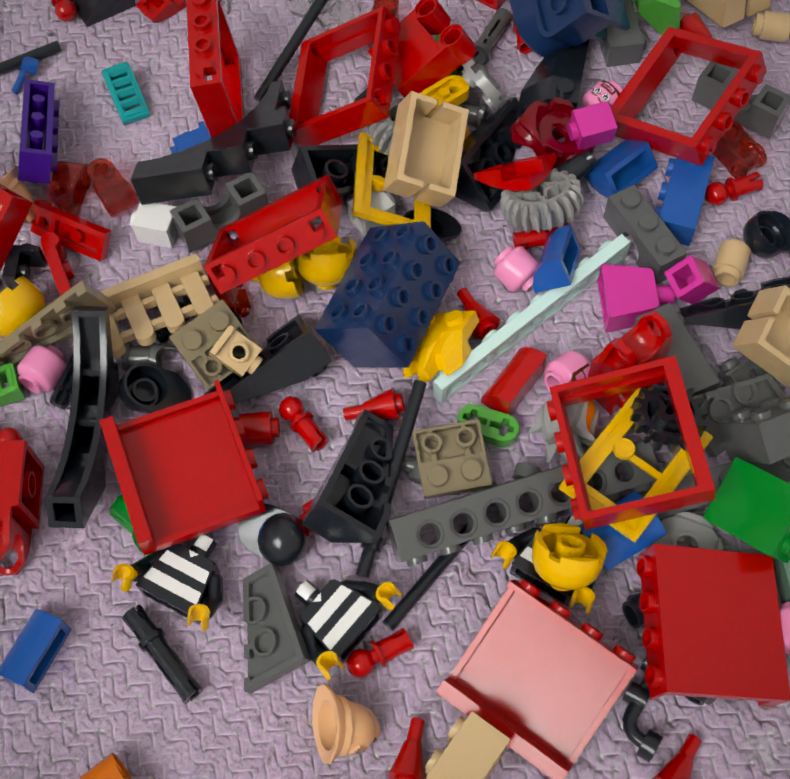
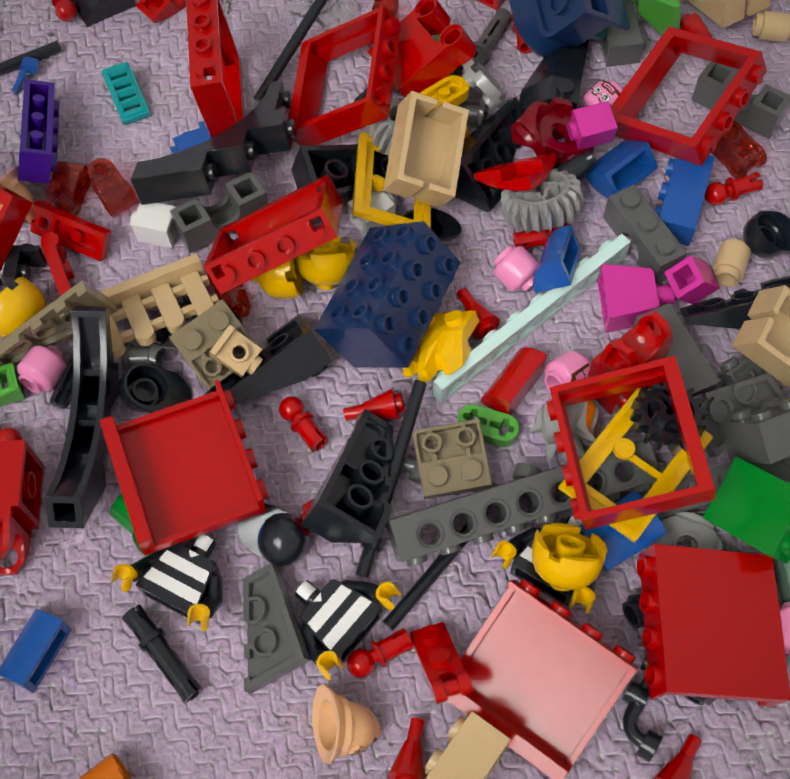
(259, 428): red brick -> none
(440, 662): none -> red plate

